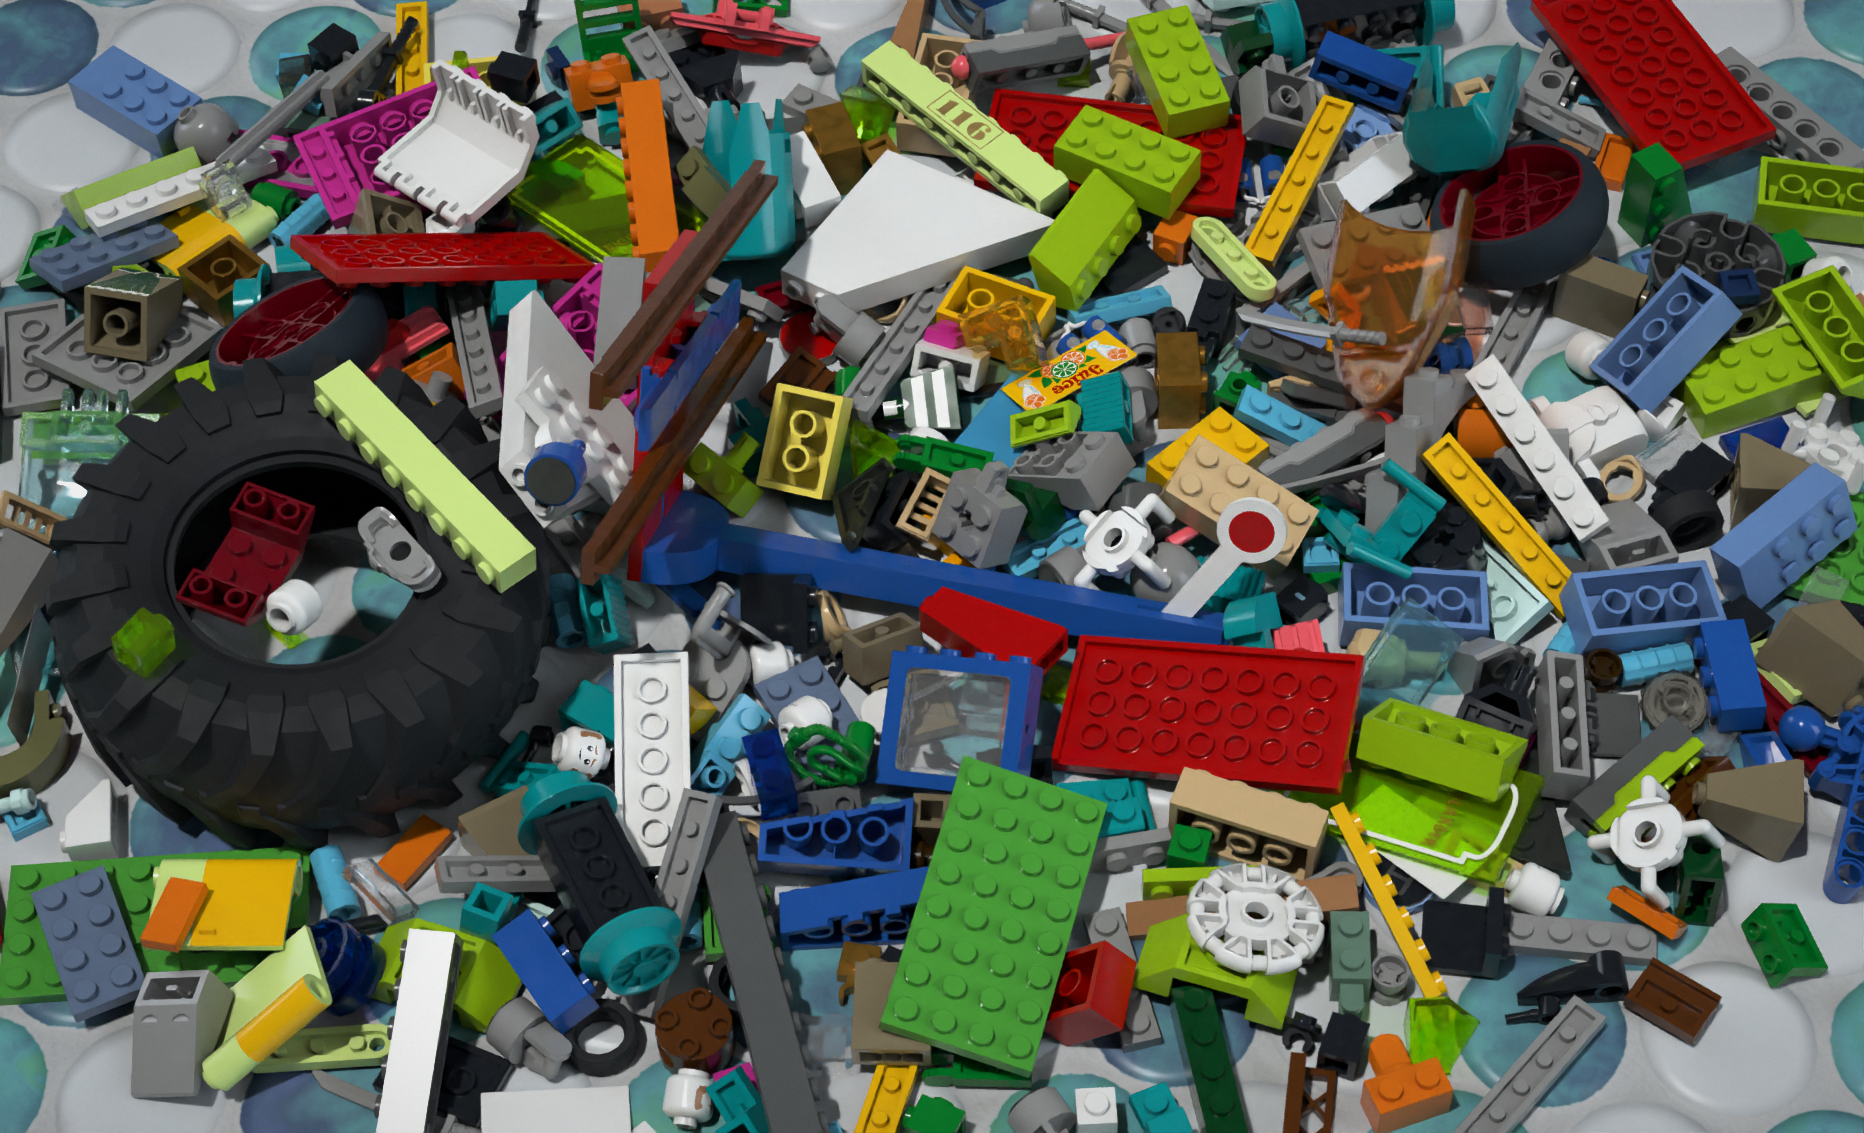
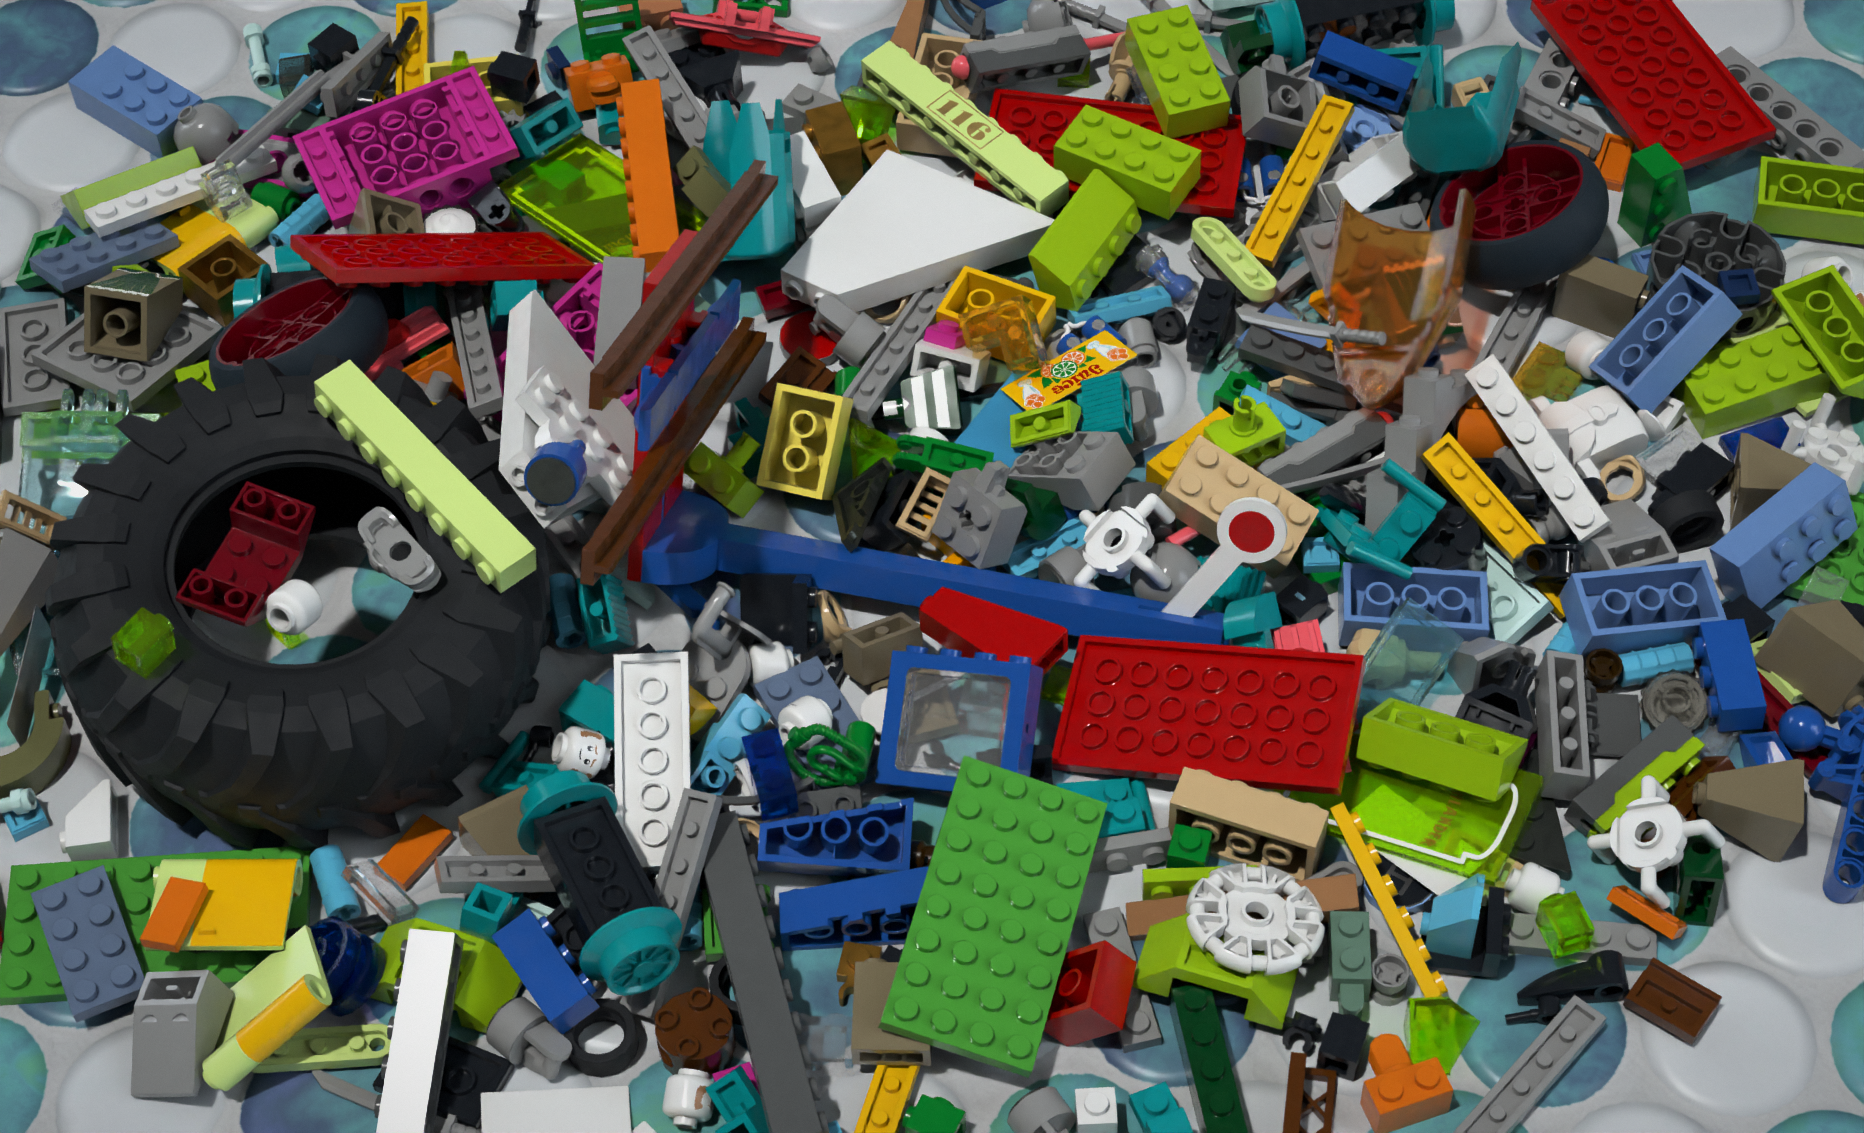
(260, 70): none -> light aqua bar
(296, 175): none -> light grey piece
(465, 149): white hinge -> none
(757, 306): light grey plate -> none
(928, 816): dark tan brick -> none
(969, 1073): green hinge -> none
(1155, 264): none -> clear piece
(1173, 237): orange brick -> none
(1179, 380): pearl gold brick -> none
(1250, 433): none -> lime brick
(1454, 919): none -> medium azure slope
(1456, 355): blue wheel -> none
(1475, 311): clear tile -> none
(1546, 375): none -> clear yellow hinge
(1554, 561): none -> black piece
(1564, 924): none -> clear neon green brick
(1782, 943): green bracket -> none
(1795, 251): green brick -> none

